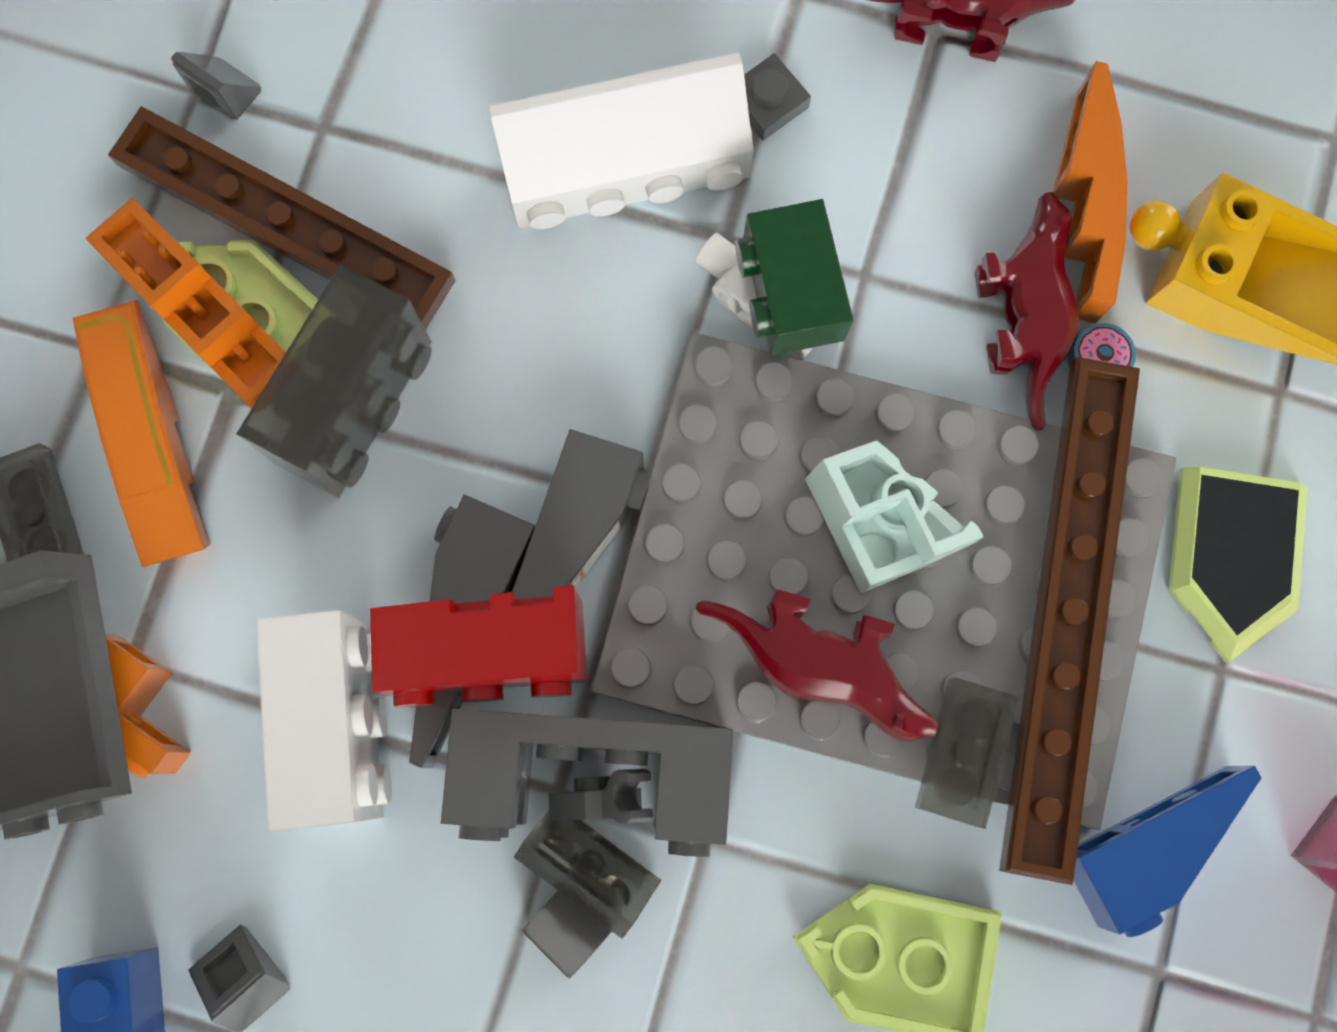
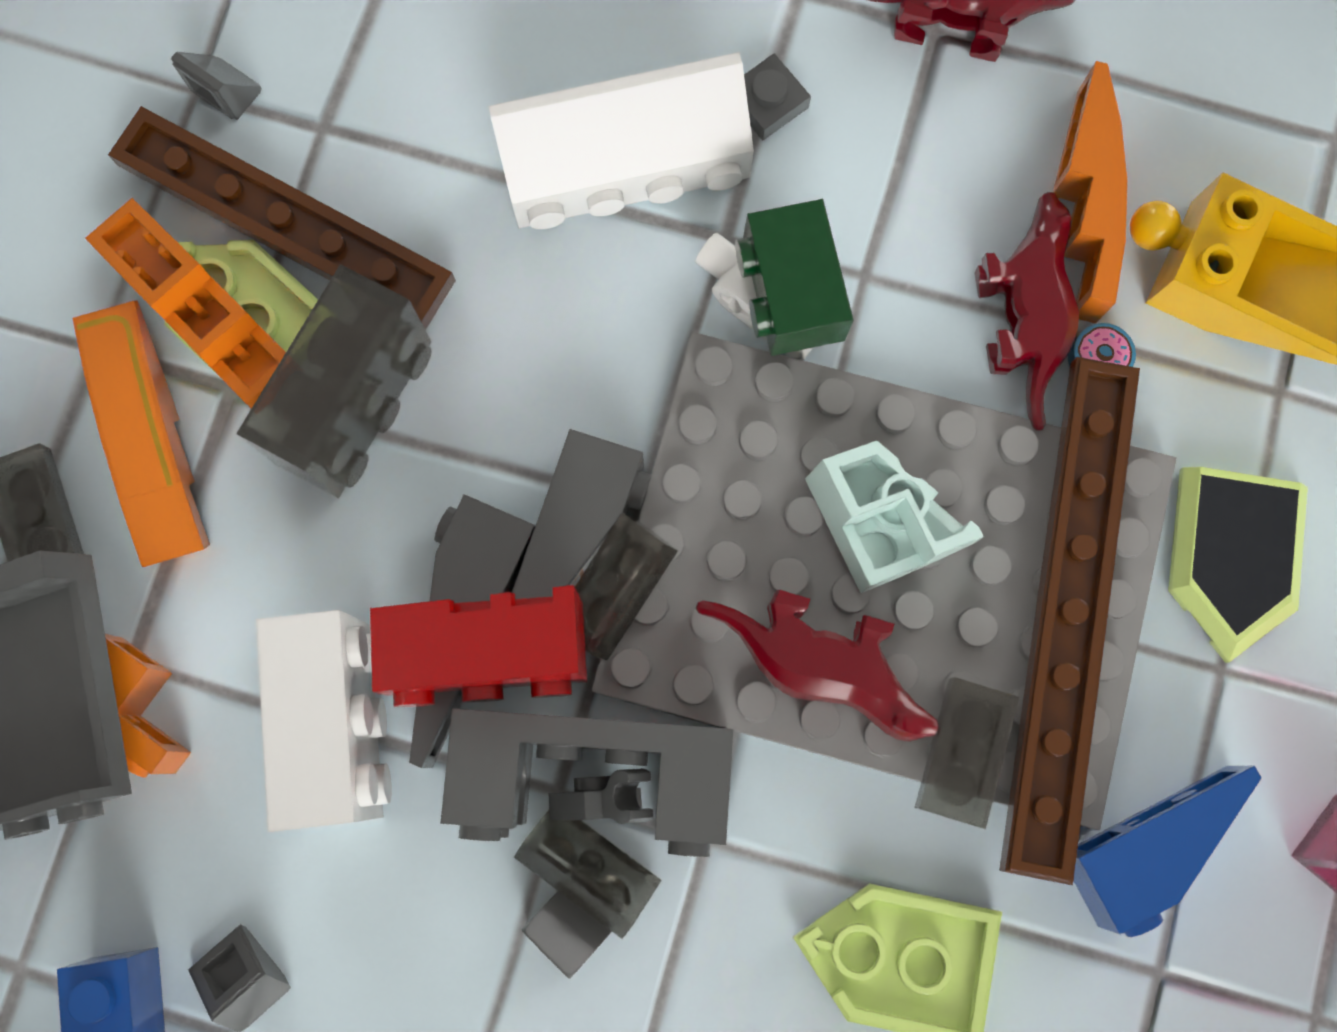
(620, 582): none -> clear smoke plate

